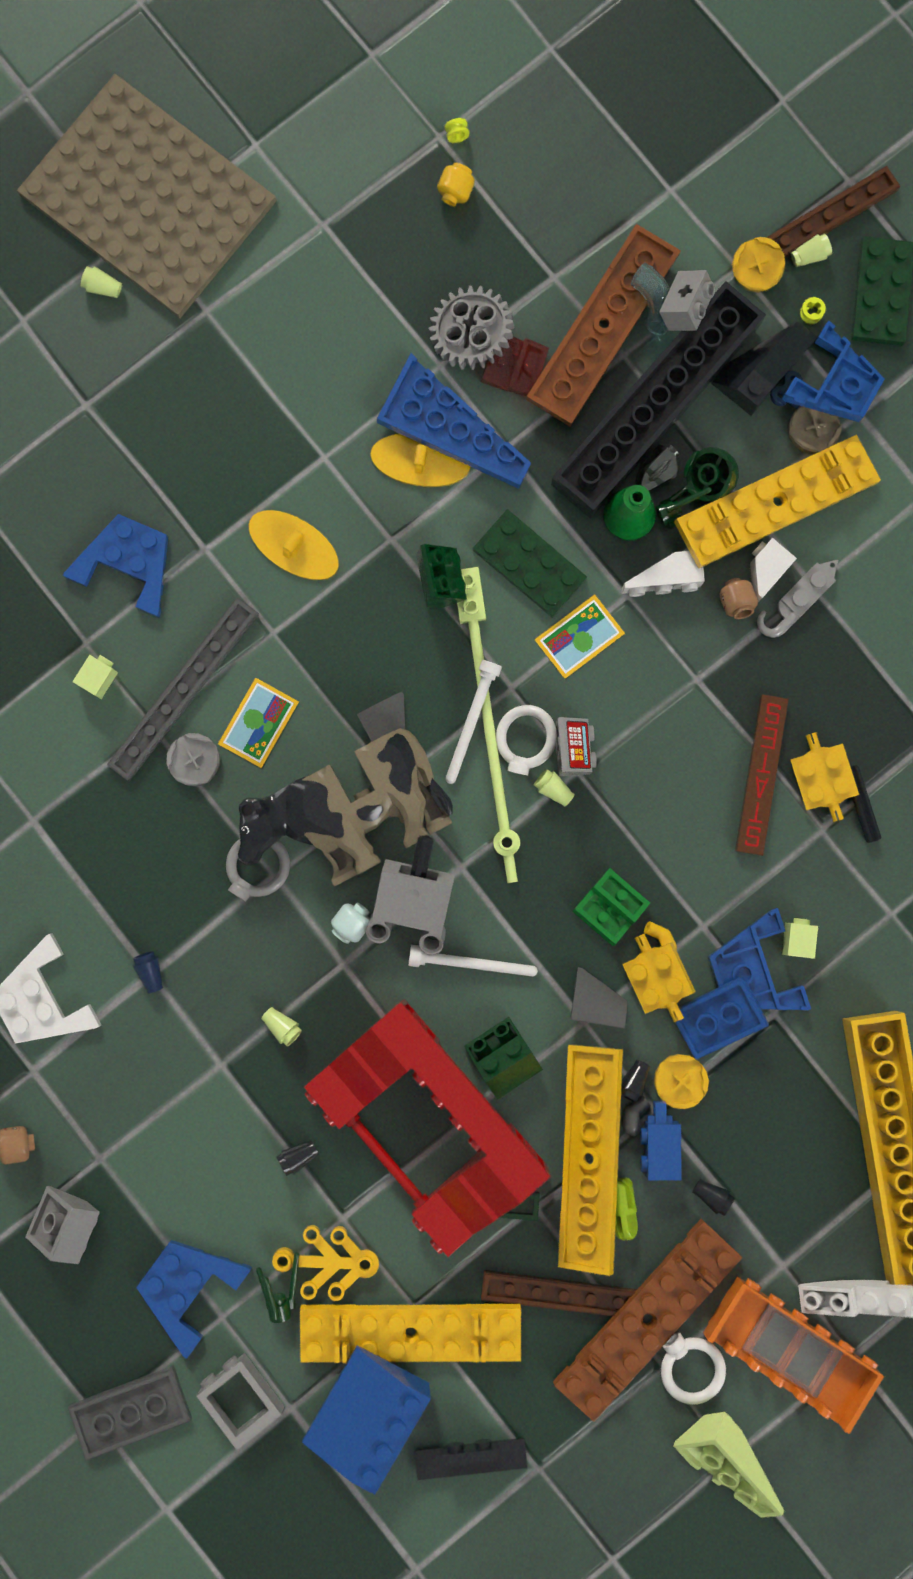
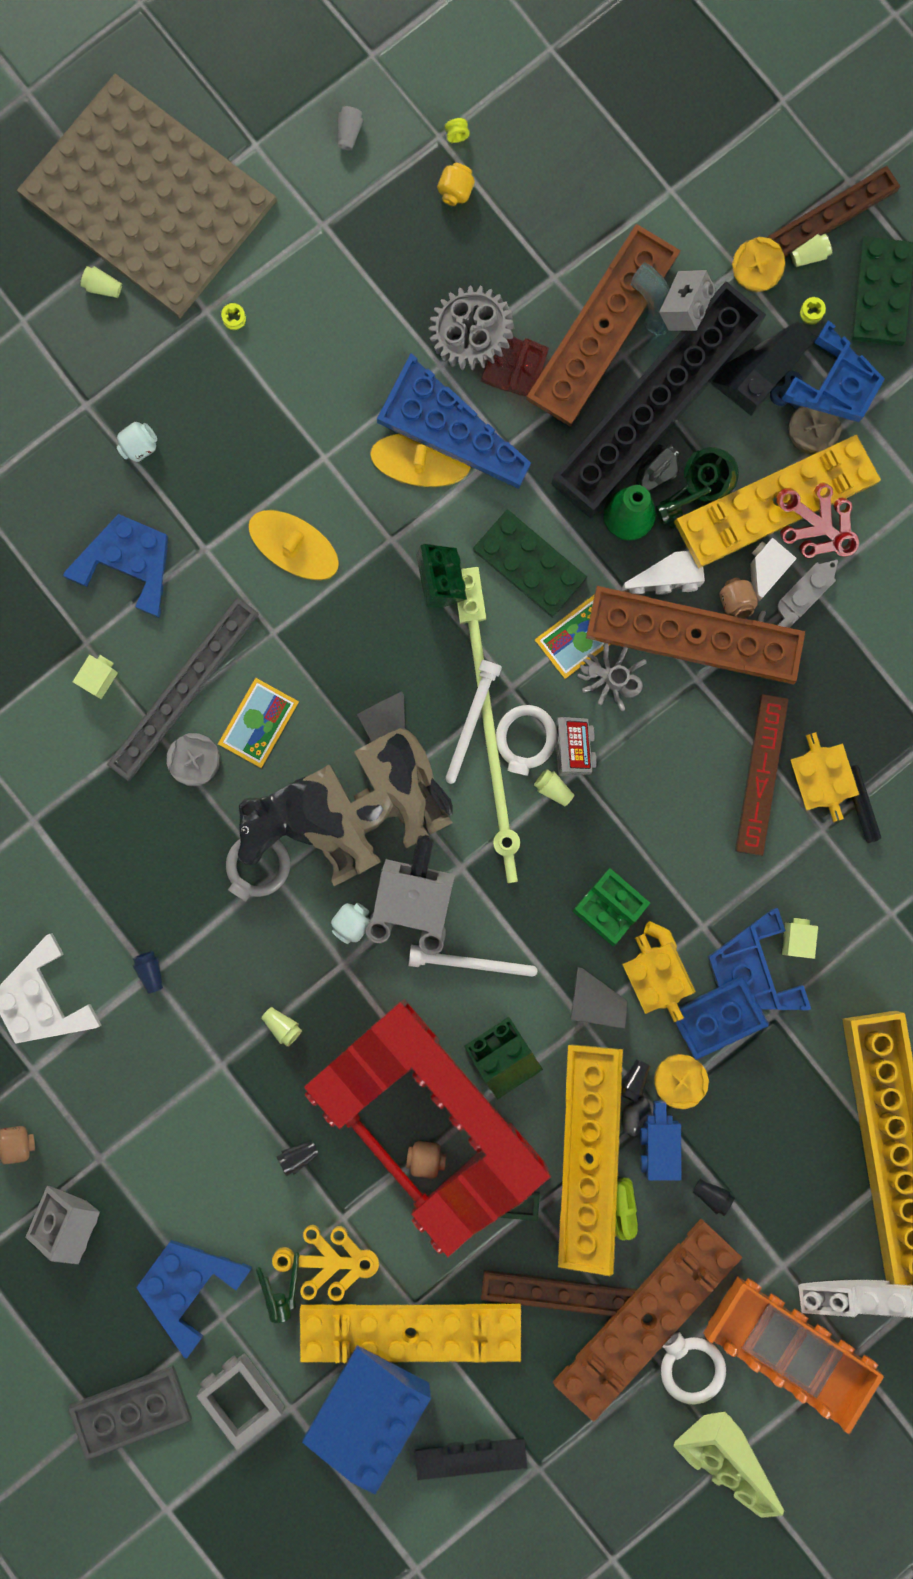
(136, 441): none -> light aqua head
(232, 308): none -> neon yellow bush
(349, 124): none -> light grey cone
(425, 1159): none -> medium nougat head
(616, 678): none -> light grey animal
(724, 640): none -> dark orange piece
(821, 524): none -> plant

